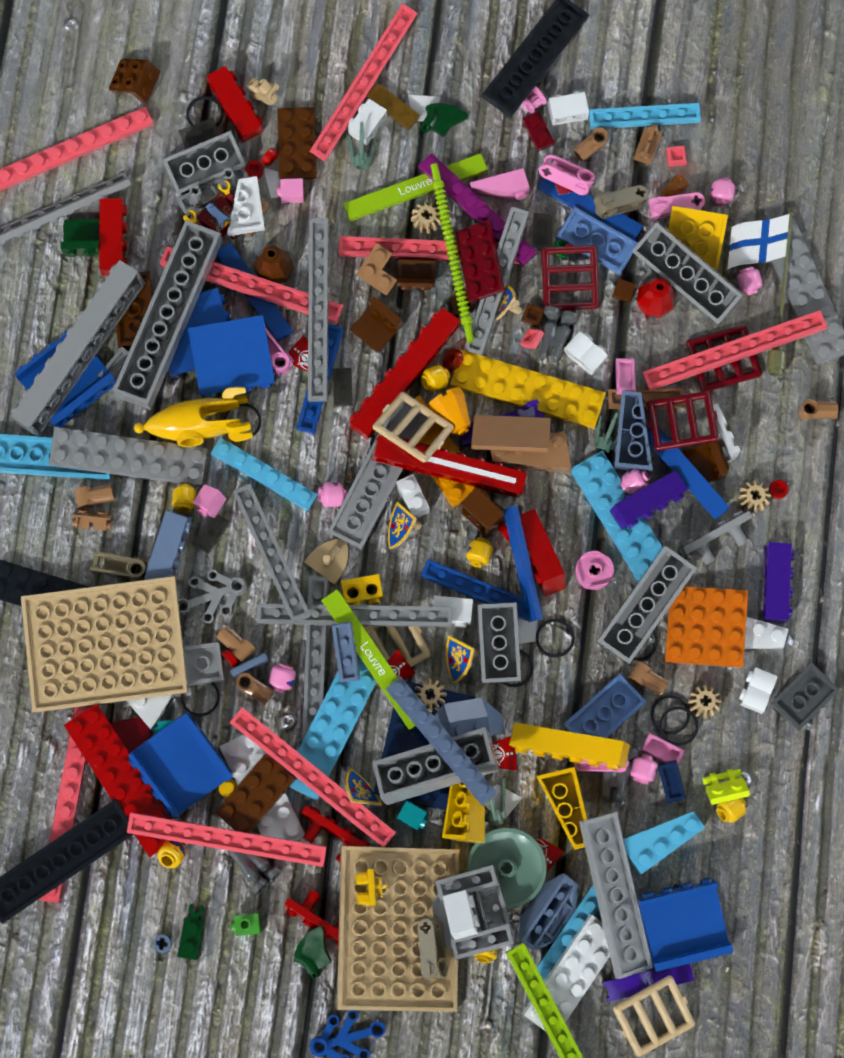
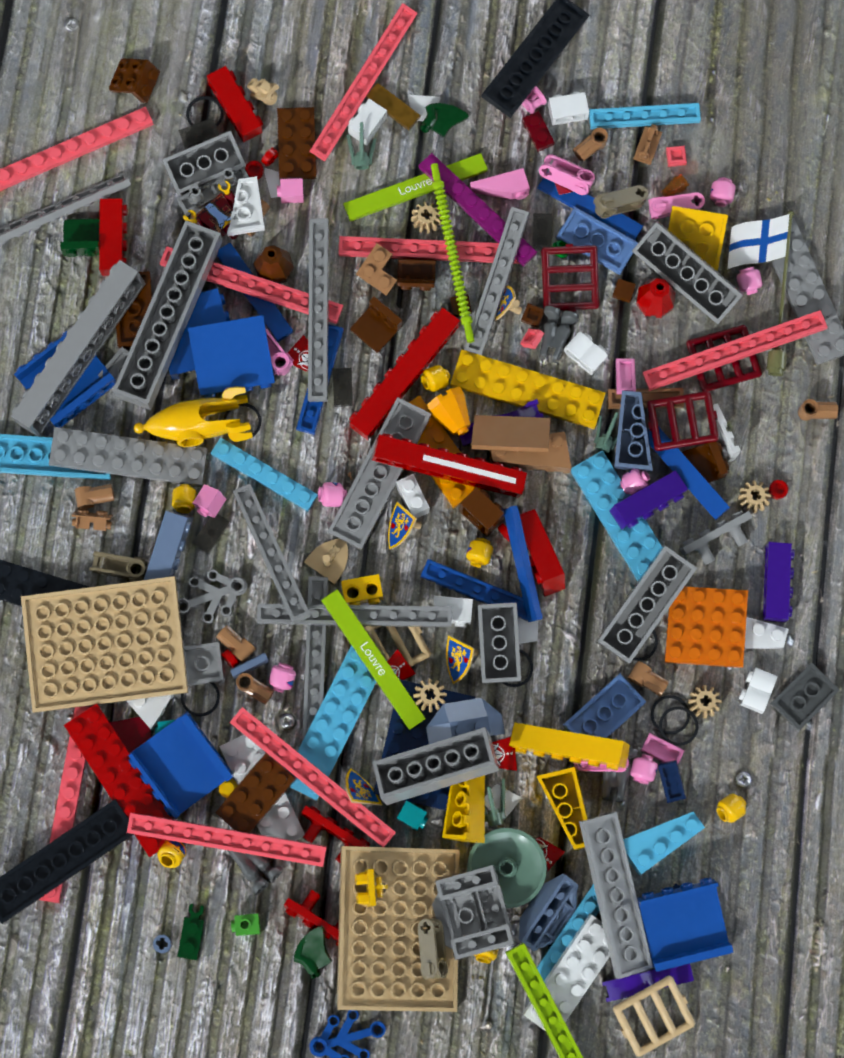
(346, 652): sand blue tile -> none
(417, 407): tan bar -> none
(441, 741): sand blue plate -> none
(456, 363): clear red piece -> none
(460, 914): white brick -> none
(480, 261): dark red plate -> none
(555, 655): black piece -> none
(589, 580): bright pink plate -> none
(727, 790): neon yellow plate -> none

